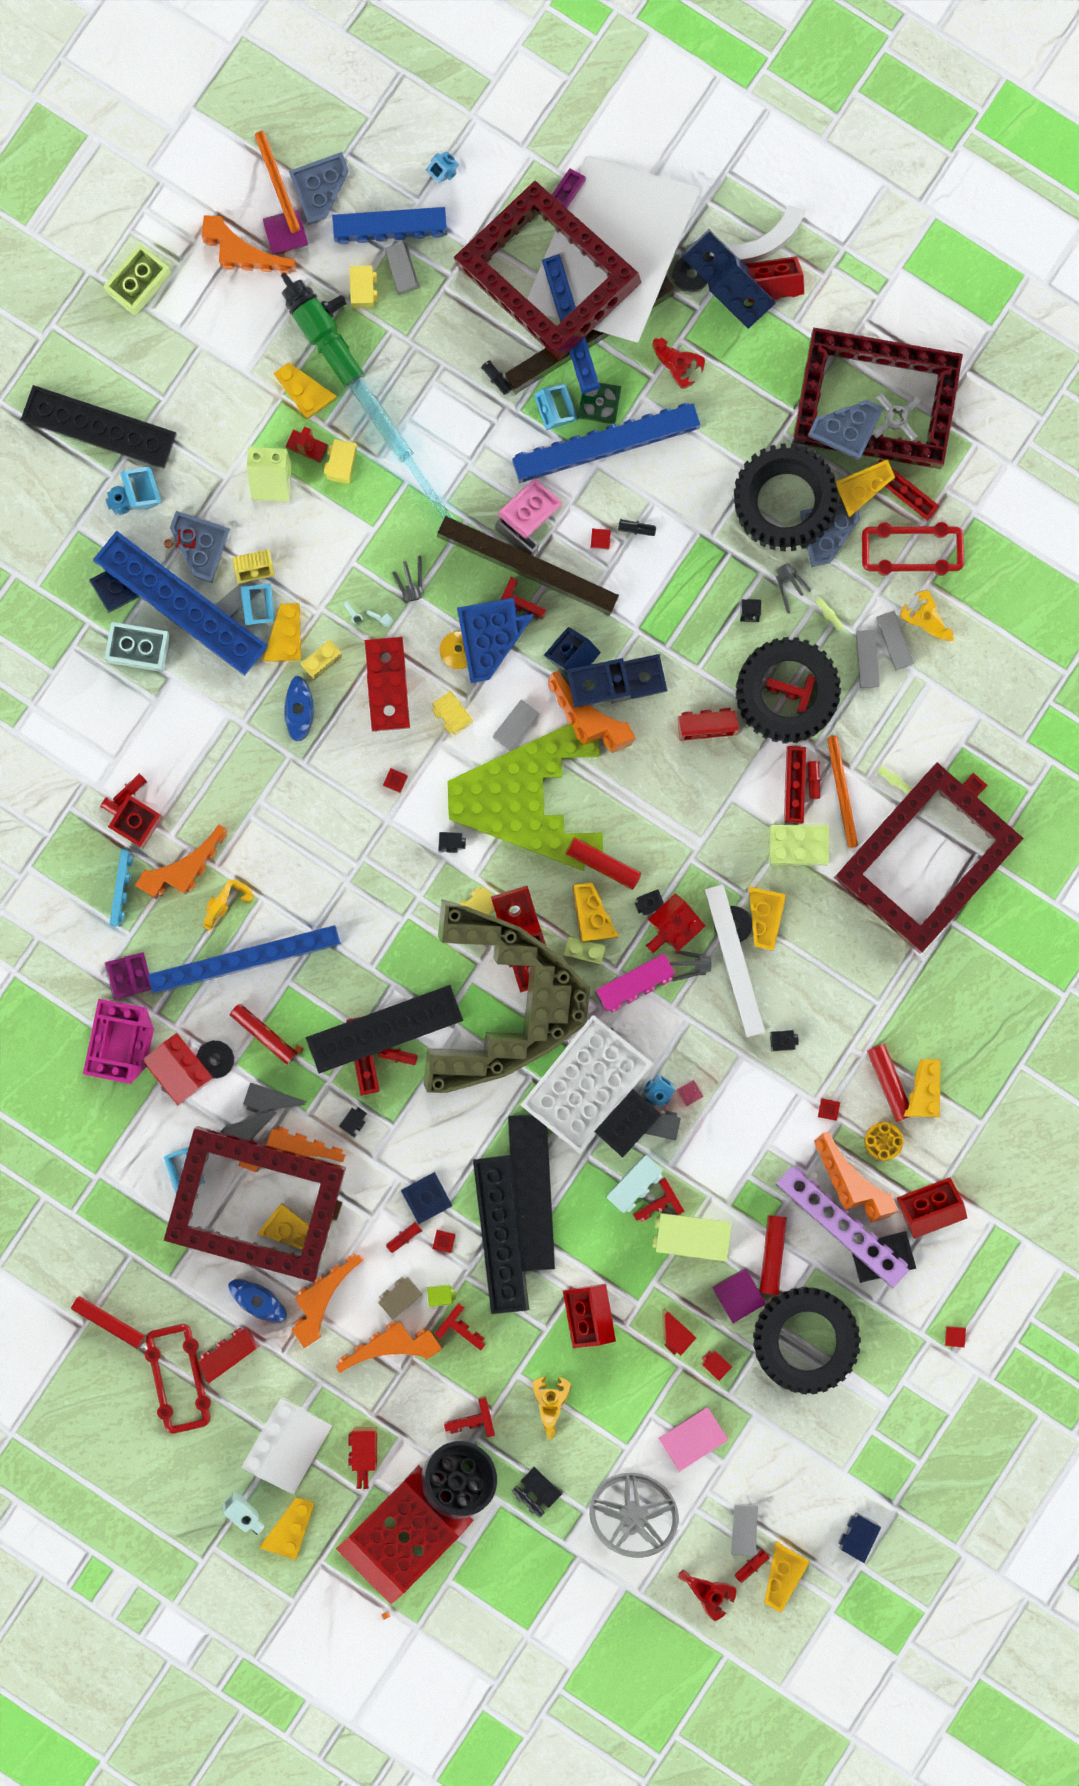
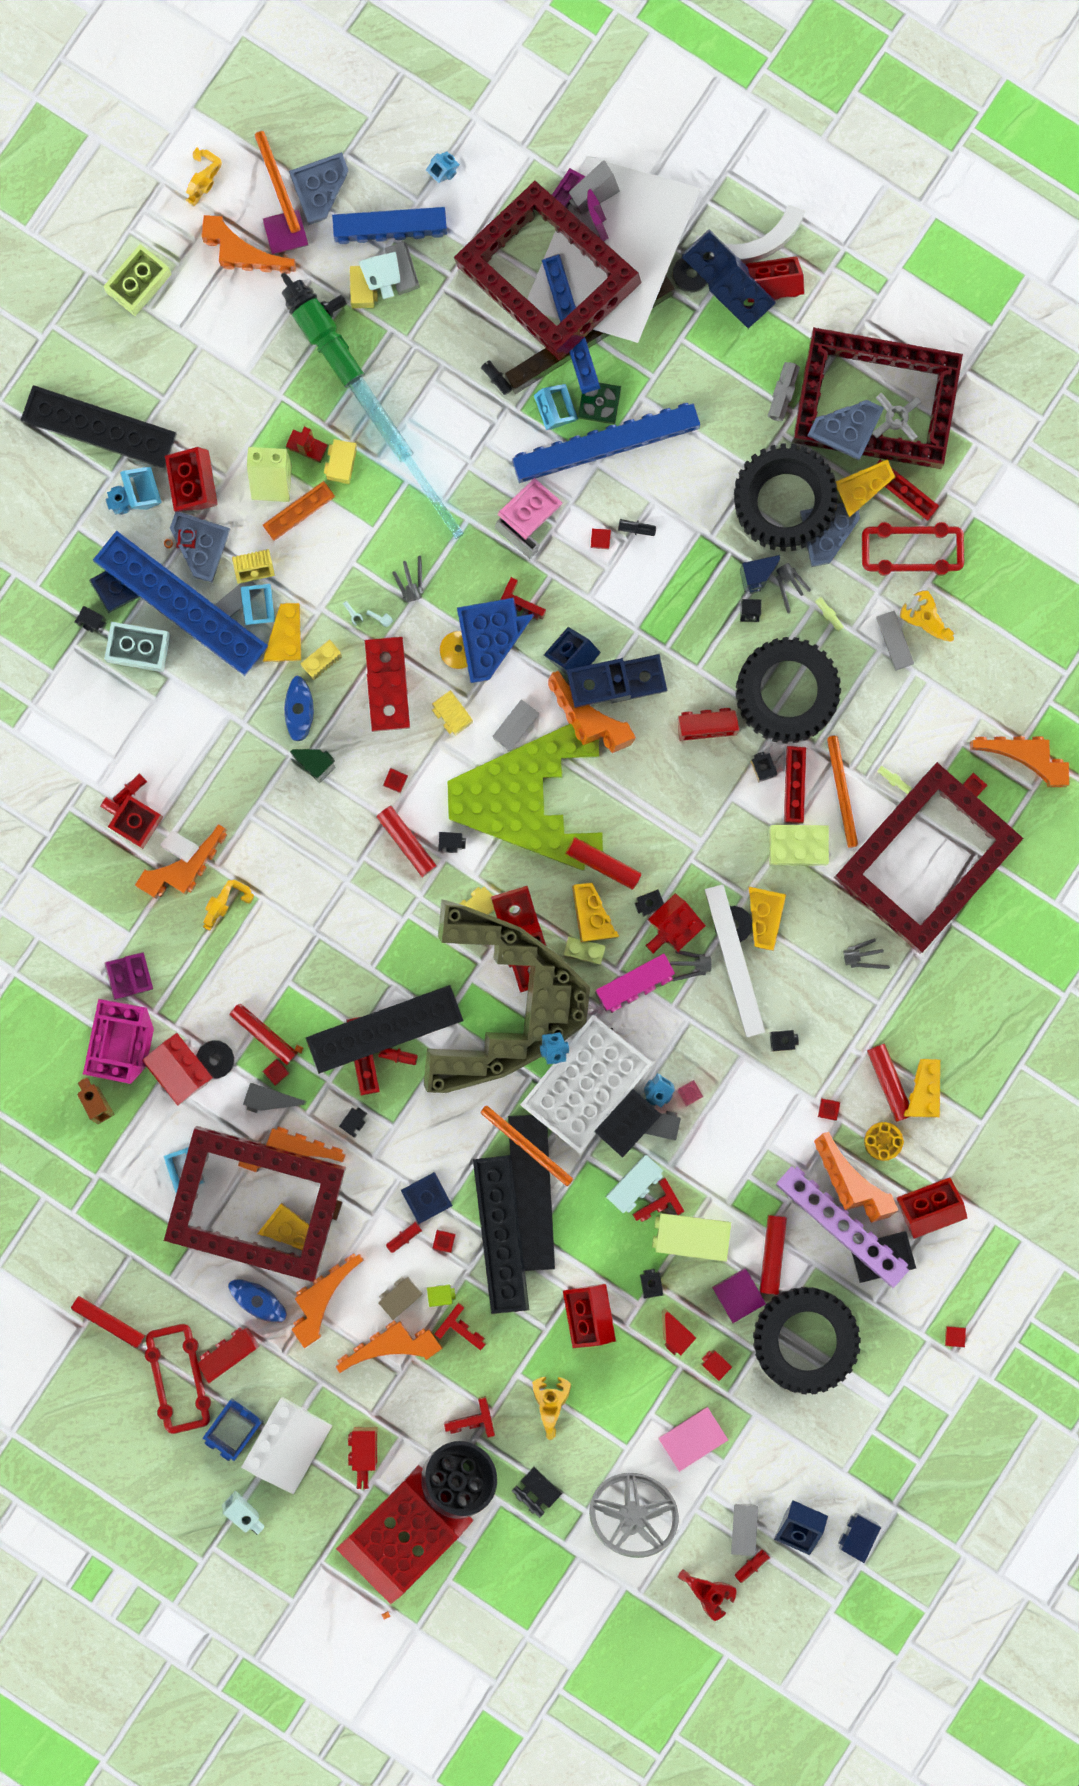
(91, 620): none -> black brick
(97, 1107): none -> dark orange torso
(120, 895): medium azure plate -> none
(179, 846): none -> white tile
(191, 480): none -> red slope
(202, 181): none -> yellow animal
(232, 1430): none -> window
(244, 959): blue brick -> none
(250, 1127): dark grey slope -> none
(276, 1072): none -> red tile
(290, 1529): yellow wing -> none
(298, 510): none -> orange tile
(303, 390): yellow wing -> none
(315, 762): none -> dark green slope
(381, 273): none -> light aqua torso
(406, 841): none -> red brick
(526, 1145): none -> orange axle
(527, 565): dark brown brick -> none
(554, 1048): none -> dark azure brick
(597, 214): none -> magenta slope
(601, 182): none -> light grey slope
(654, 1291): none -> black brick
(677, 361): red animal -> none
(757, 573): none -> dark blue slope
(769, 772): none -> black brick
(783, 391): none -> light grey piece
(784, 1576): yellow wing -> none
(792, 692): red bracket -> none
(801, 1527): none -> dark blue slope
(814, 779): red axle -> none
(853, 956): none -> dark grey plant
(867, 658): light grey tile -> none
(1031, 753): none -> orange arch

